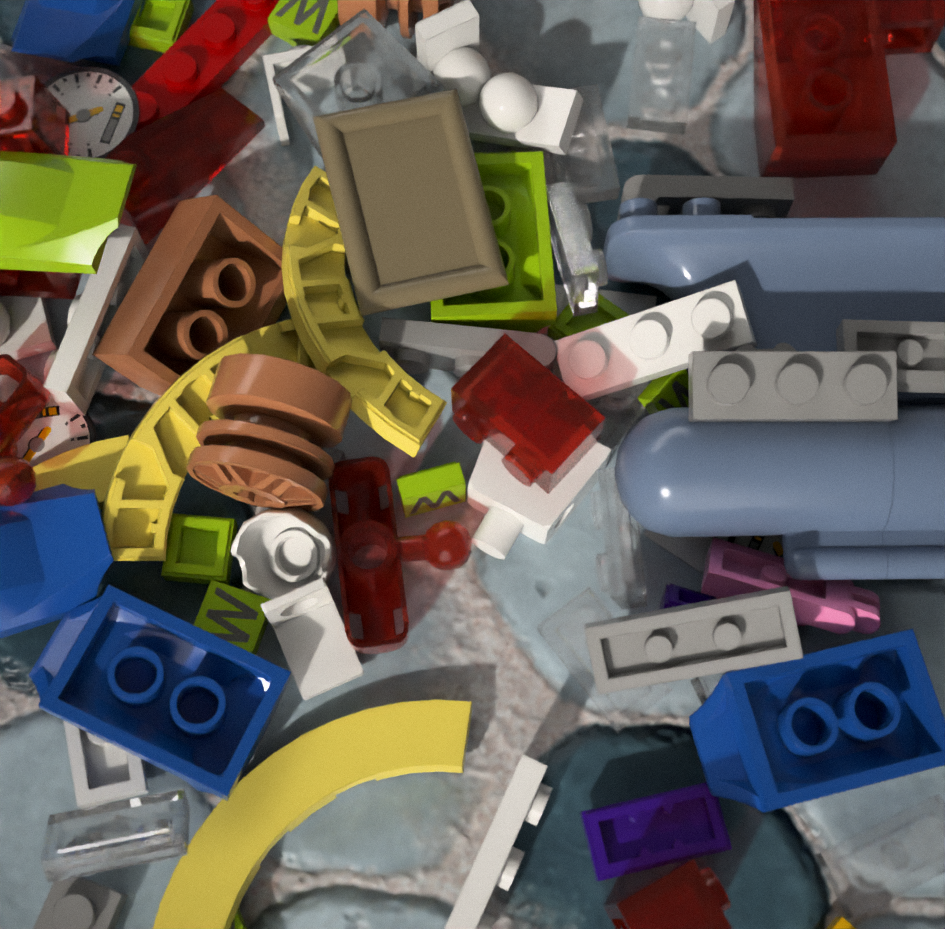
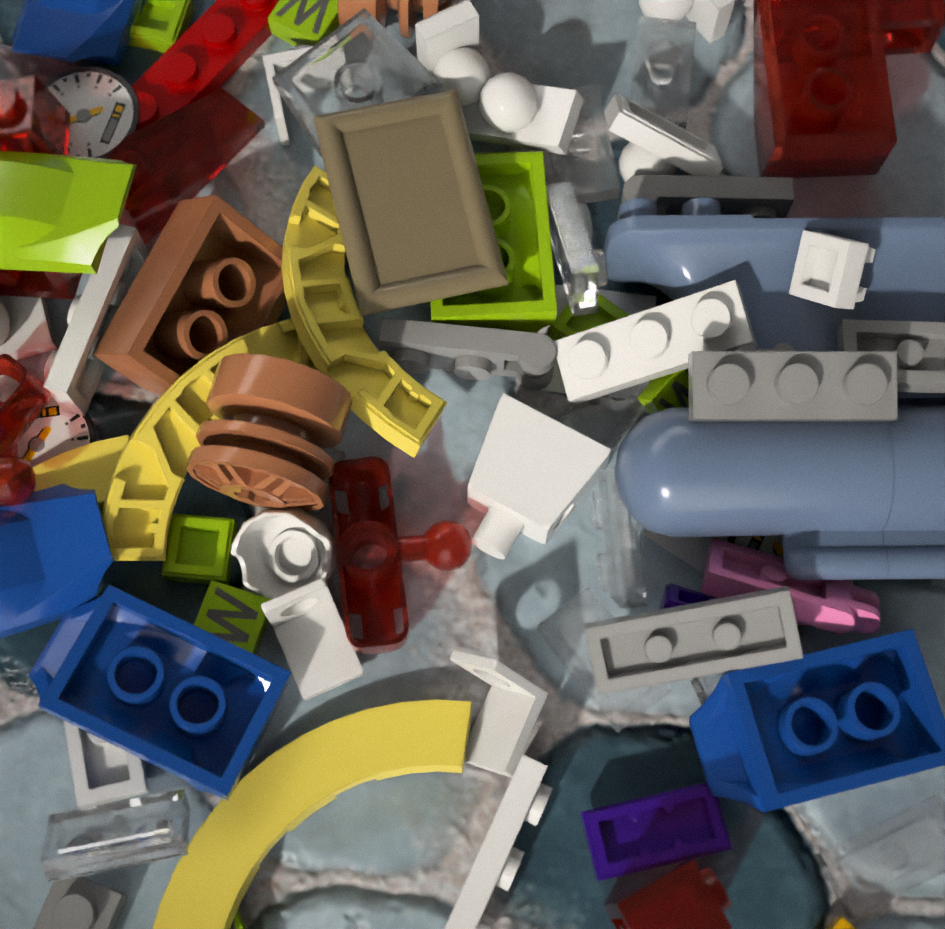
(431, 489): lime tile -> none
(505, 716): none -> white bracket
(525, 415): clear red brick -> none
(657, 144): none -> white tile
(830, 269): none -> white tile

